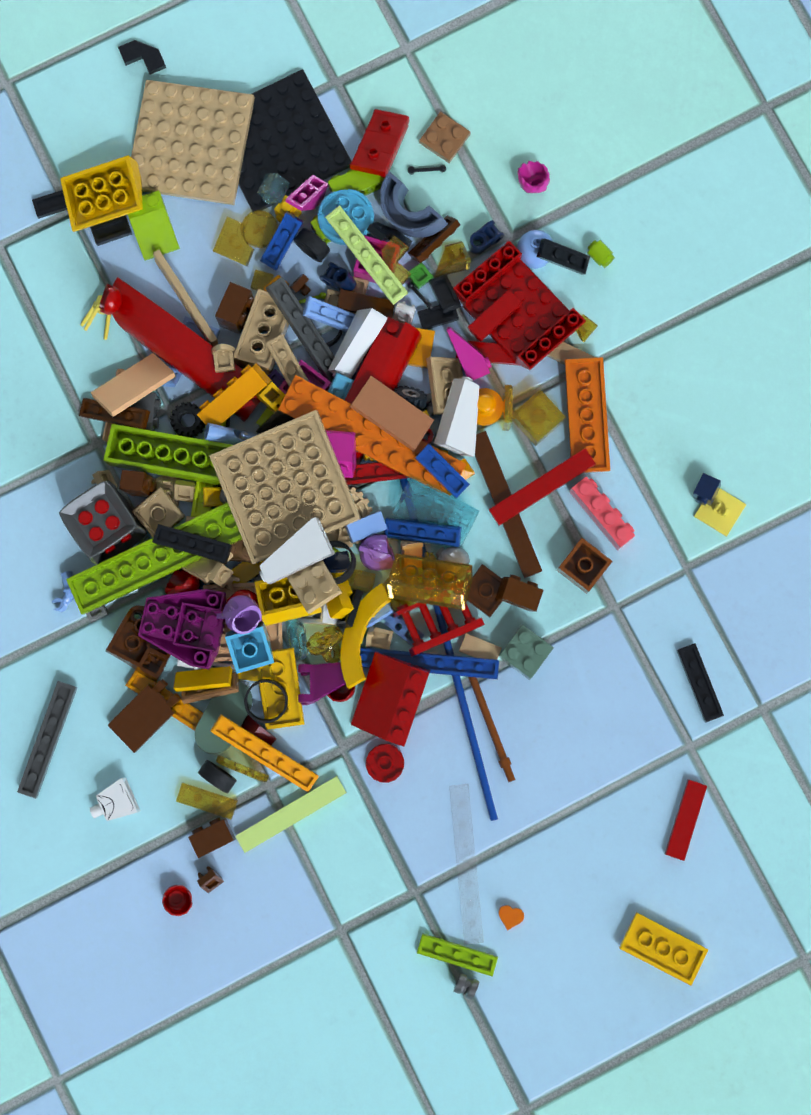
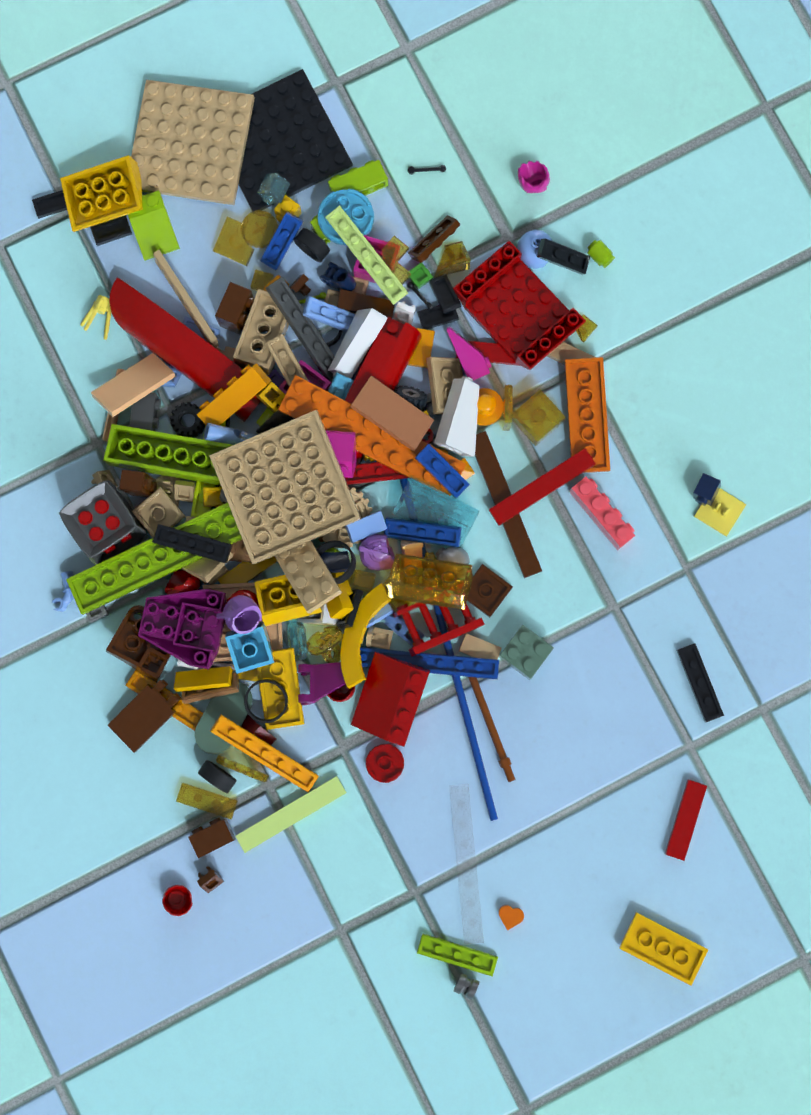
(47, 739): dark grey plate -> none
(110, 300): red hair -> none
(115, 801): white torso -> none
(129, 417): reddish brown tile -> none
(136, 51): black tile -> none
(223, 358): tan tile -> none
(223, 576): tan plate -> none
(300, 551): white slope -> none
(309, 194): dark pink slope -> none
(380, 143): red container -> none
(385, 232): black tile -> none
(411, 224): sand blue brick -> none
(444, 137): medium nougat plate -> none
(487, 235): dark blue piece -> none
(494, 315): red tile -> none
(519, 593): reddish brown brick -> none
(584, 565): dark orange brick -> none

